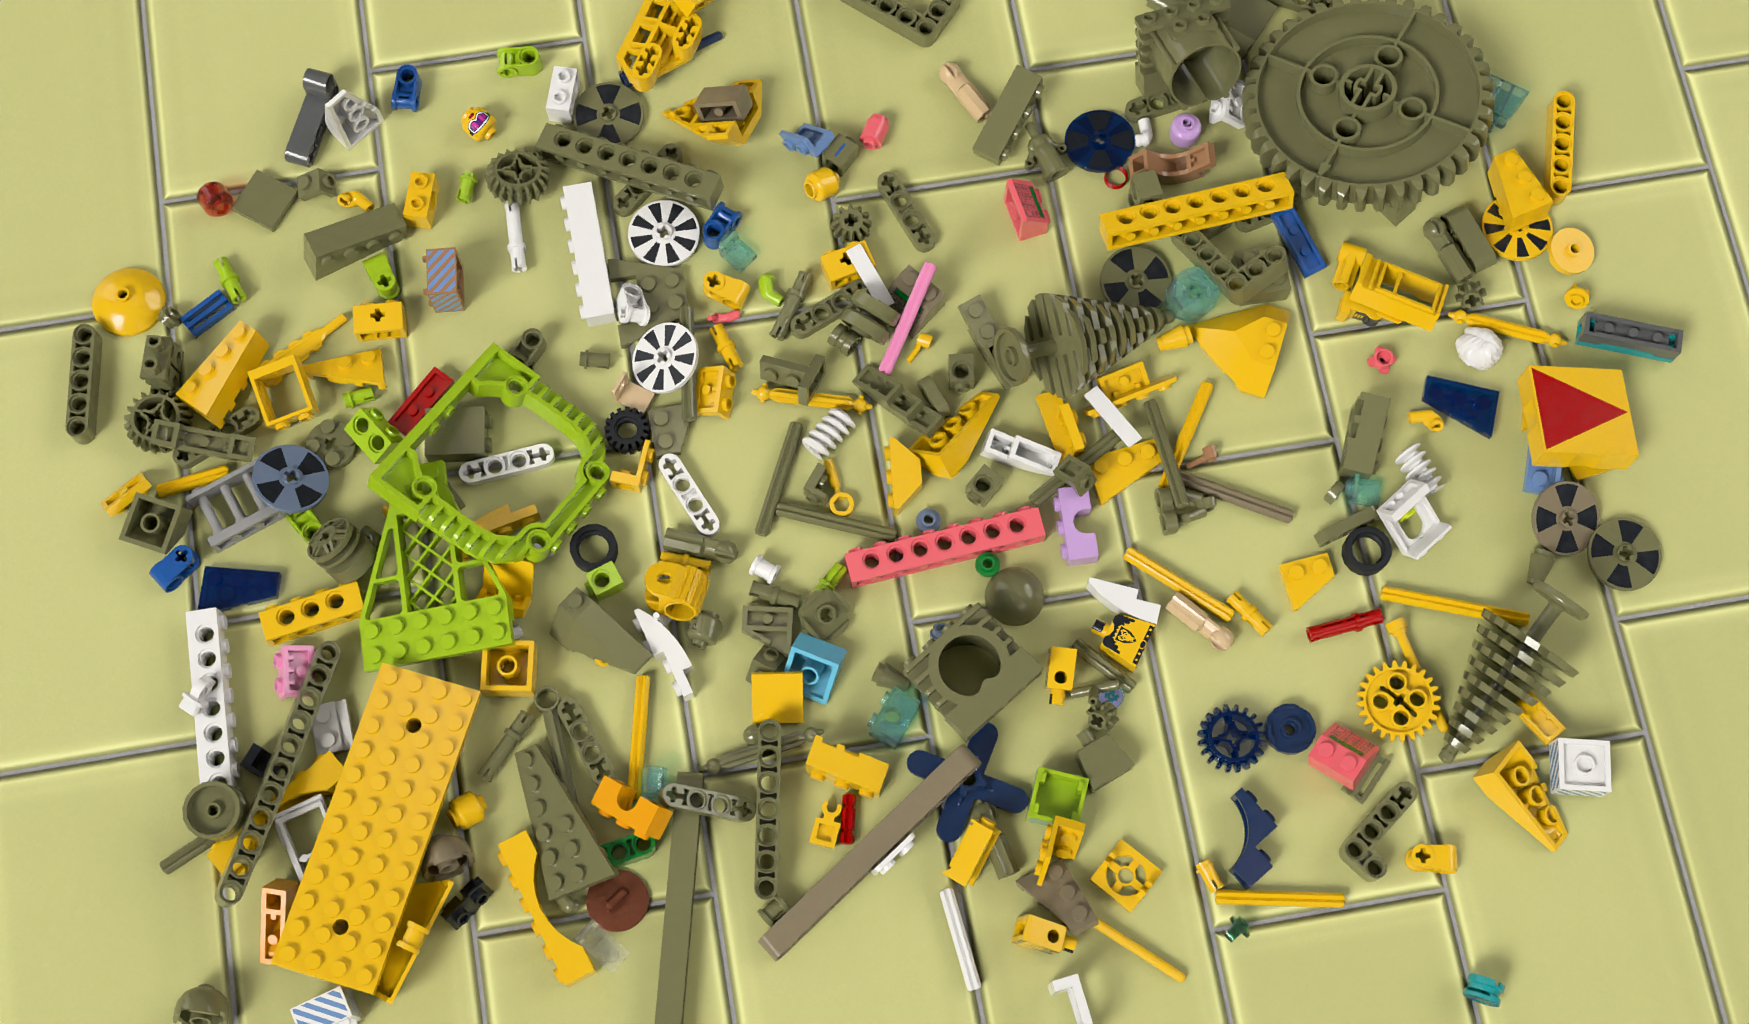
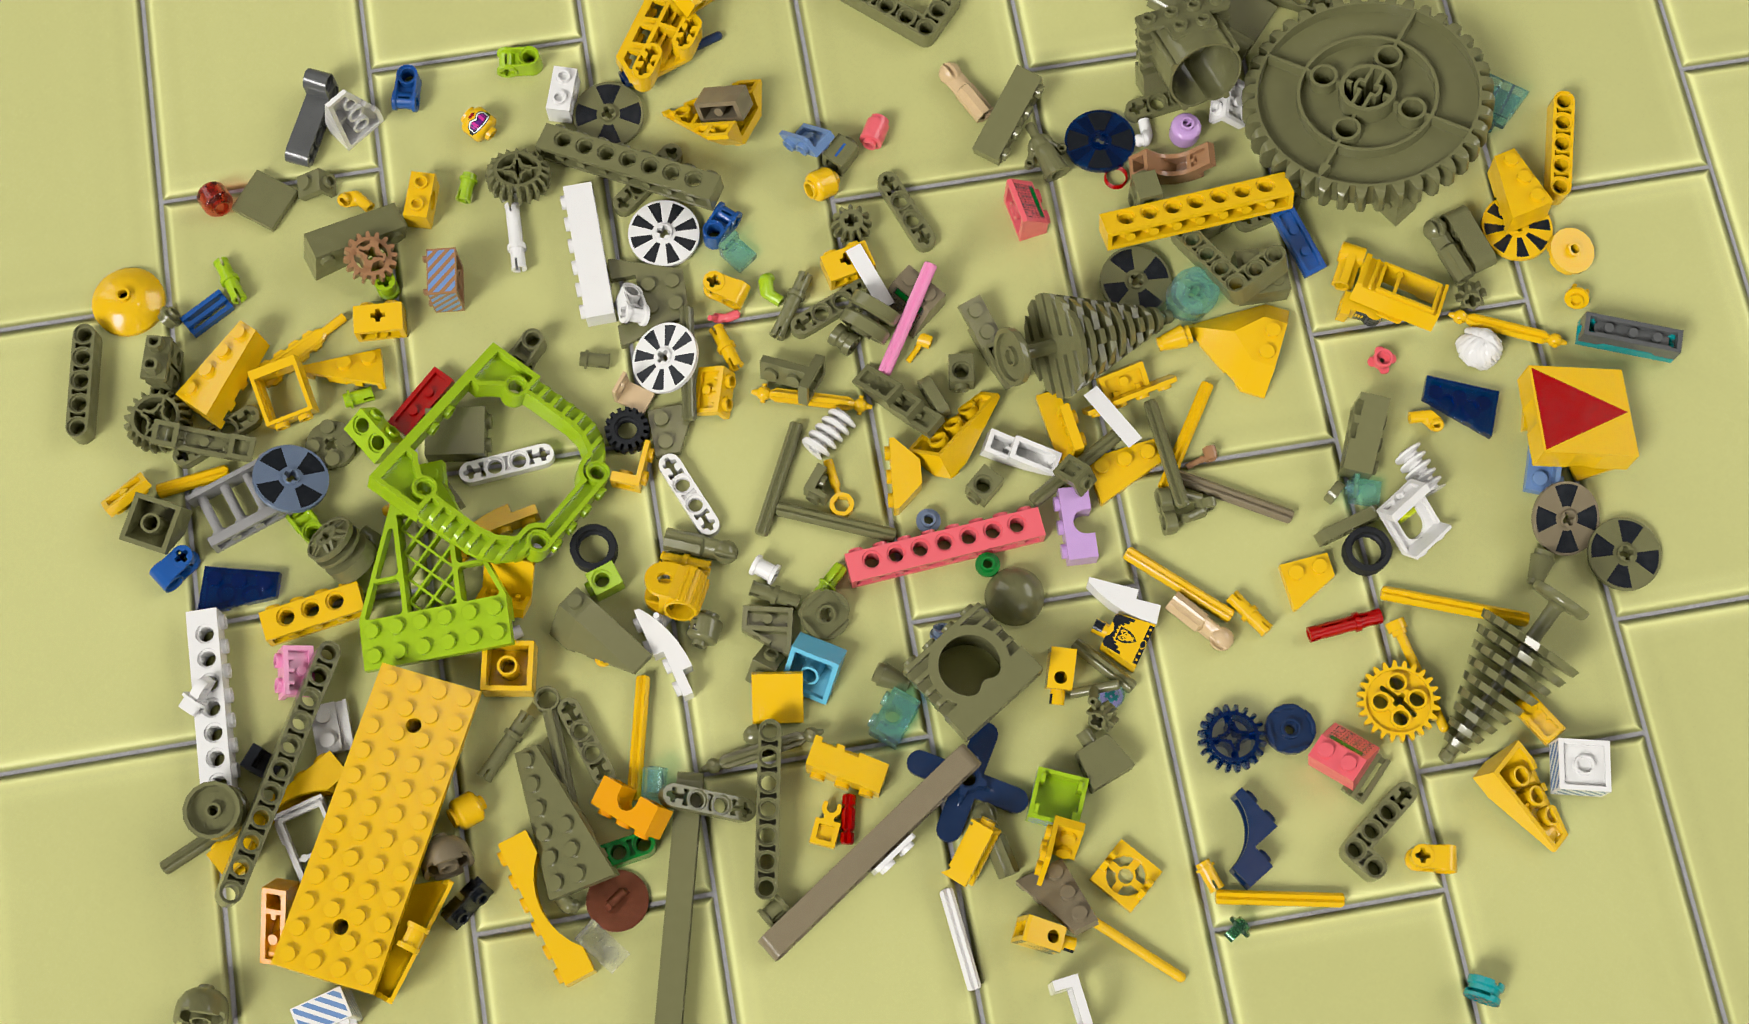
(357, 254): none -> medium nougat gear

